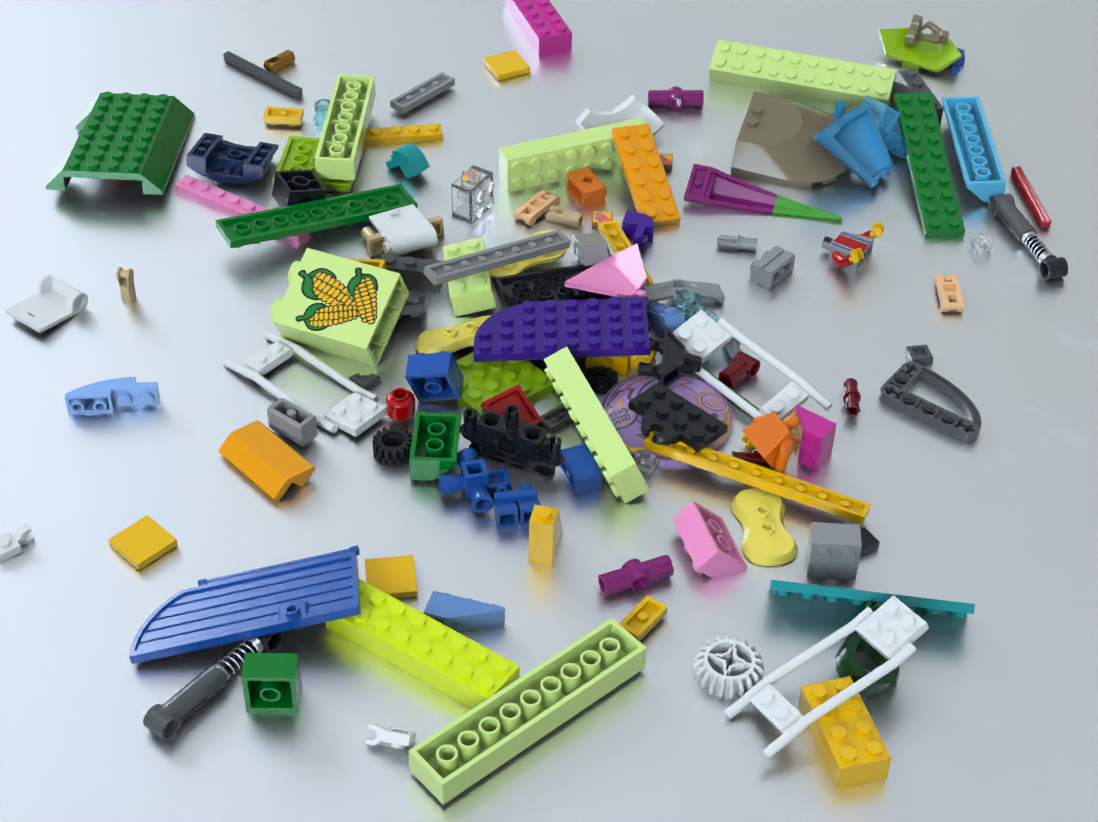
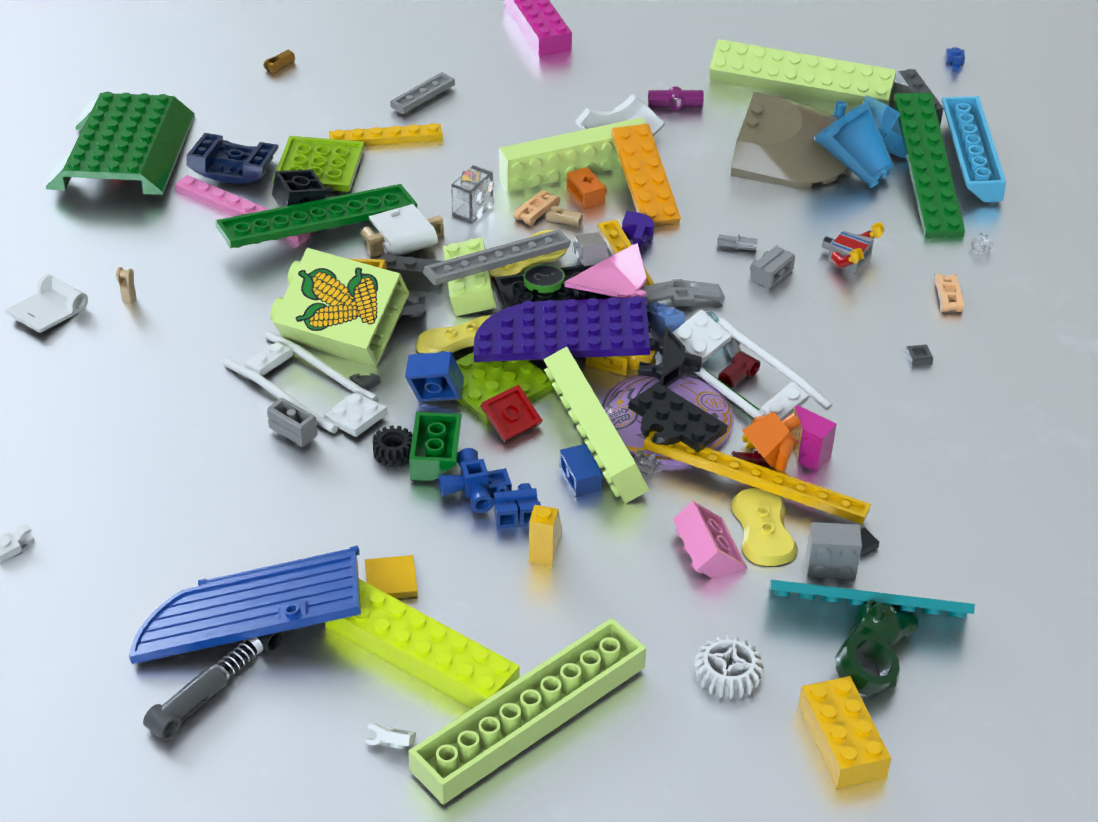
(109, 393): light blue slope -> none
(142, 542): yellow tile -> none
(263, 74): dark grey axle -> none
(266, 459): light orange slope -> none
(271, 682): green brick -> none
(283, 115): yellow plate -> none
(320, 112): clear light blue piece -> none
(345, 127): yellowish green brick -> none
(400, 404): red head -> none
(409, 159): teal brick -> none
(464, 613): medium blue slope -> none
(506, 65): yellow tile -> none
(512, 441): black piece -> none
(544, 278): none -> tile
(556, 424): dark grey tile -> none
(601, 216): tile -> none
(601, 384): black gear -> none
(635, 575): magenta piece -> none
(644, 617): yellow plate -> none
(667, 160): tile -> none
(688, 303): clear light blue brick -> none
(724, 191): magenta plate -> none
(851, 397): dark red pin -> none
(887, 630): white plate -> none
(896, 394): dark grey beam -> none
(922, 54): lime panel -> none
(941, 36): dark tan piece -> none
(1031, 197): red axle -> none
(1050, 265): piece -> none

